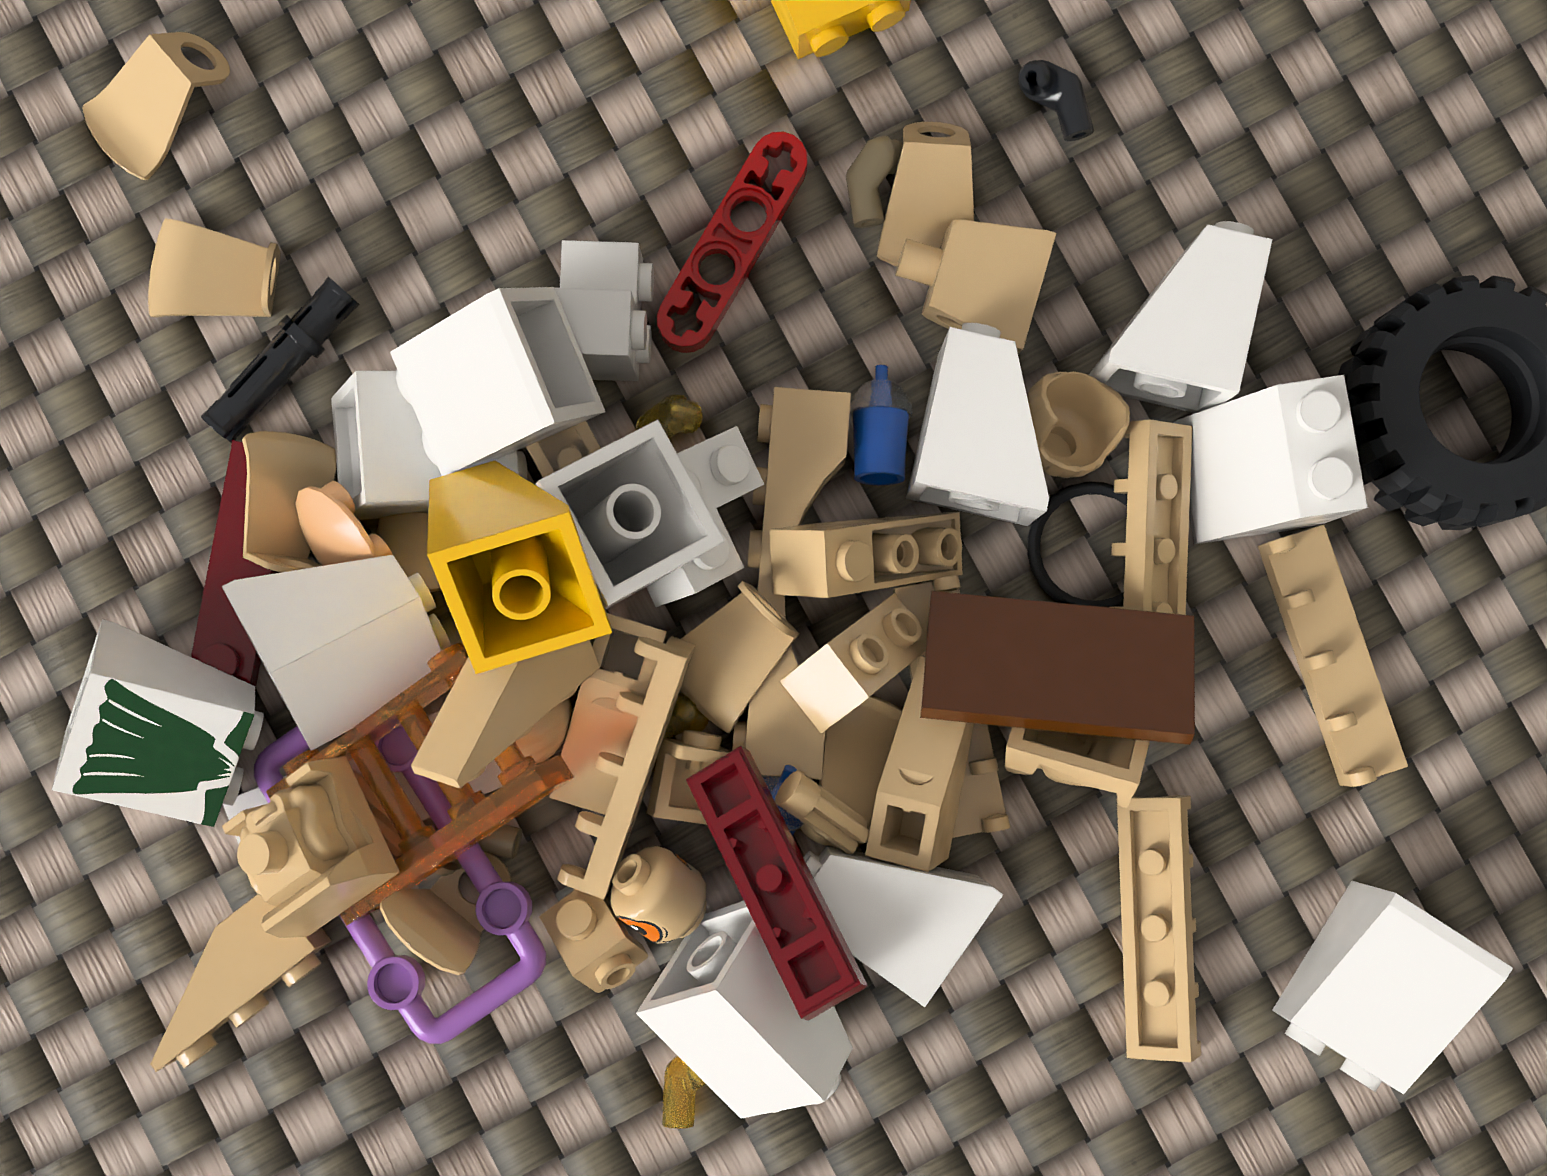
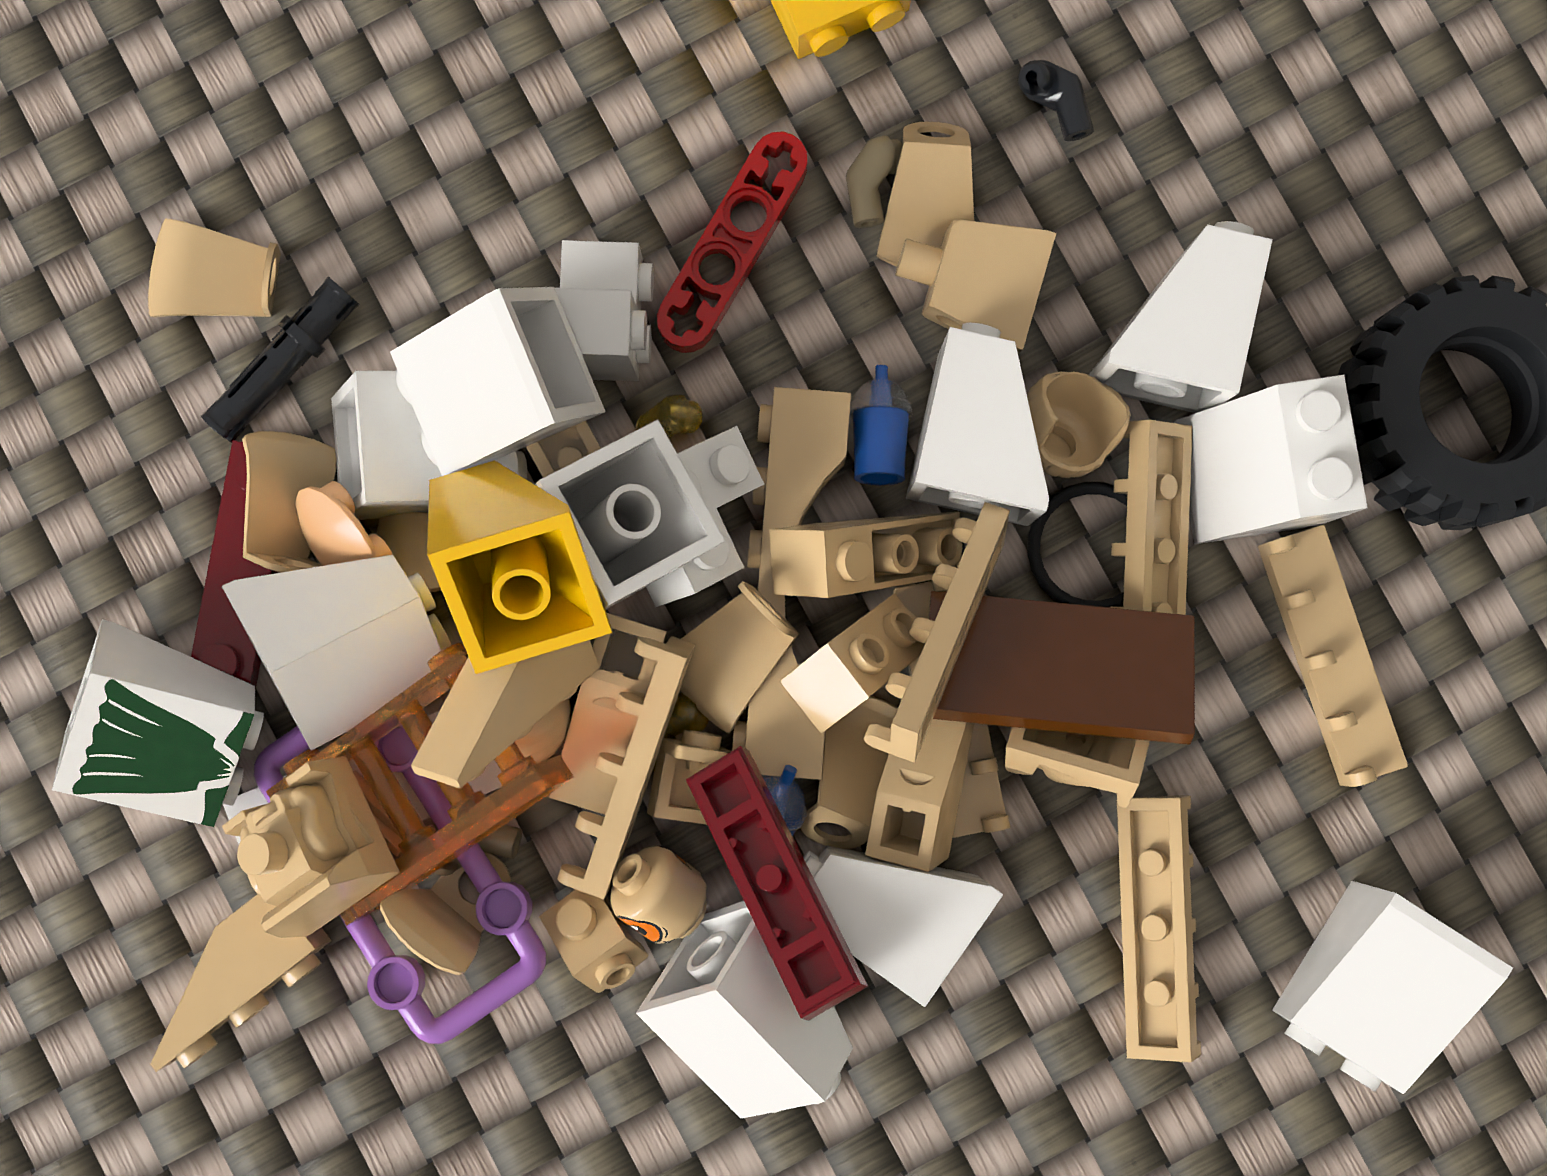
(147, 99): tan piece -> none
(680, 1094): clear yellow arm -> none
(822, 812): tan piece -> none
(944, 636): none -> tan hinge

